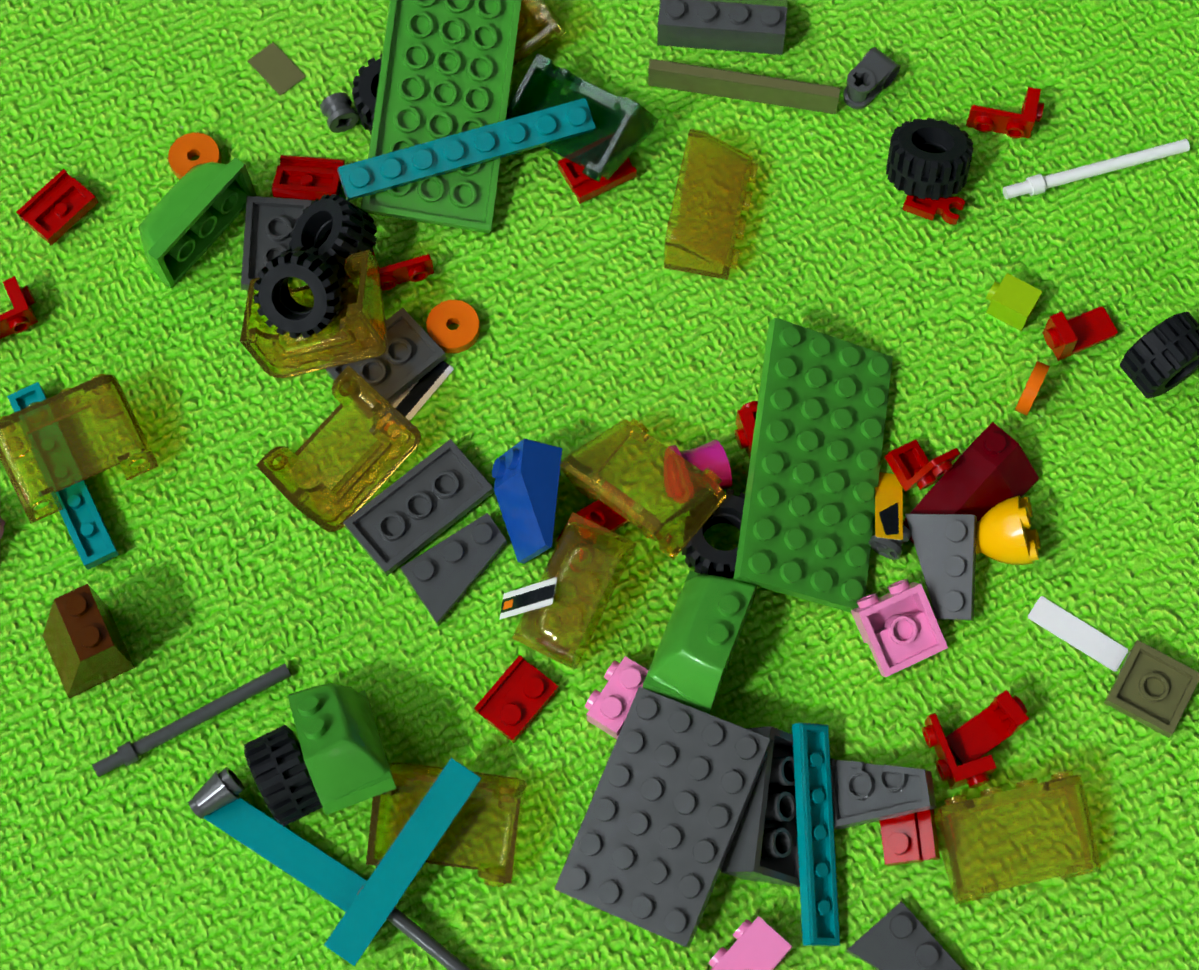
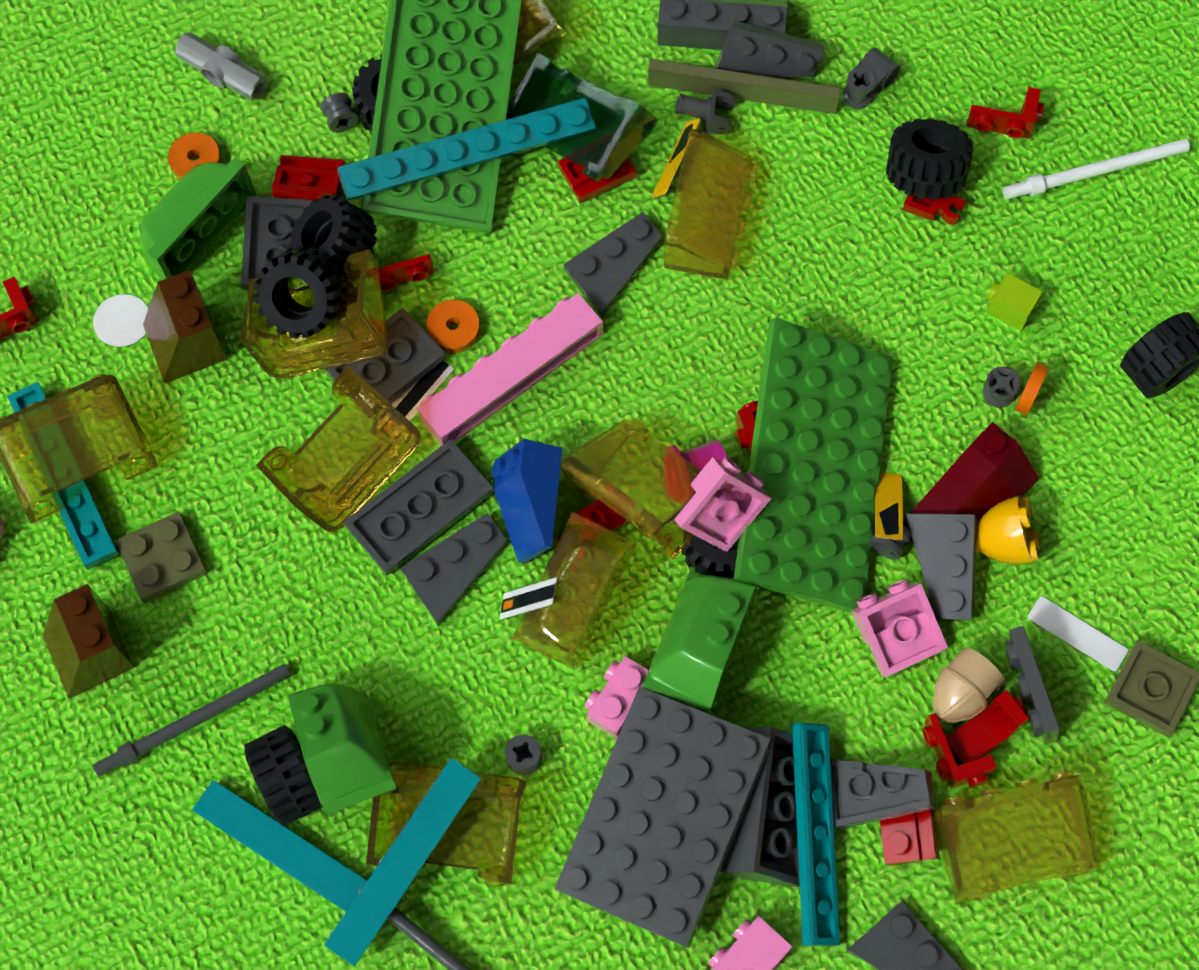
(57, 207): red plate -> none
(120, 320): none -> white sticker
(161, 557): none -> olive plate
(181, 328): none -> reddish brown slope
(217, 792): dark grey cone -> none
(221, 66): none -> light grey piece
(276, 68): olive sticker -> none
(510, 370): none -> bright pink brick
(516, 699): red plate -> none
(522, 762): none -> dark grey wheel
(610, 263): none -> dark grey wing
(674, 160): none -> yellow sticker
(705, 110): none -> dark grey piece
(723, 503): none -> bright pink plate
(768, 53): none -> dark grey wing
(915, 469): red bracket -> none
(965, 686): none -> tan helmet
(1003, 379): none -> dark grey wheel
(1031, 686): none -> dark grey plate
(1079, 333): red bracket -> none

